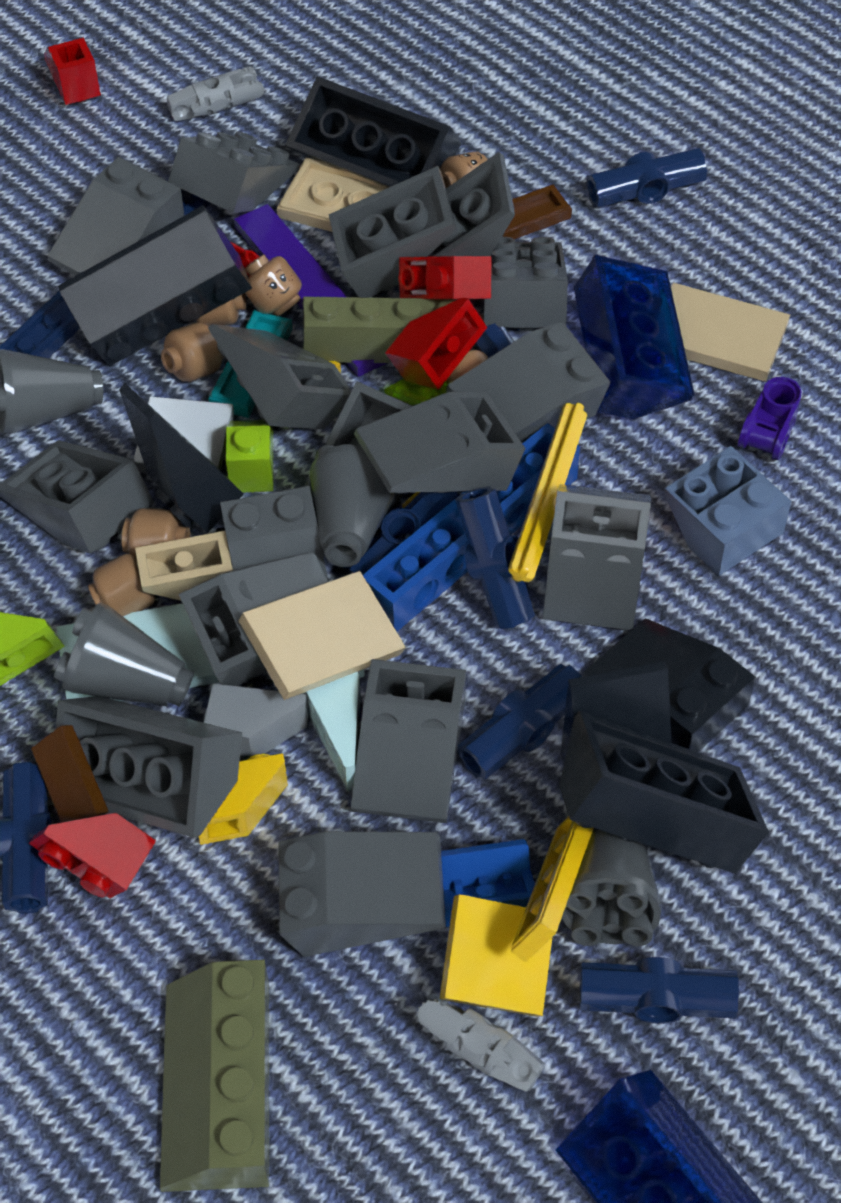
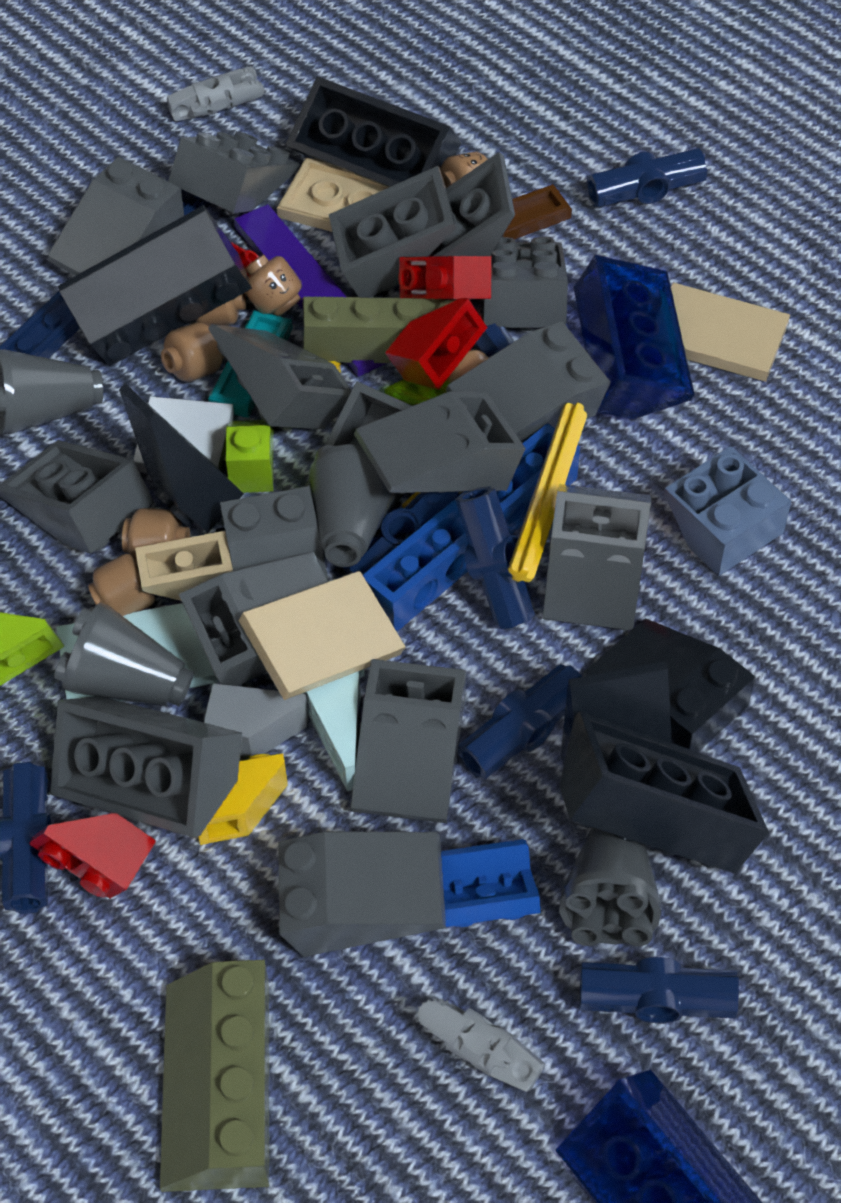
(68, 776): reddish brown tile -> none
(73, 70): red slope -> none
(480, 959): yellow tile -> none
(551, 889): yellow tile -> none
(772, 417): dark purple piece -> none

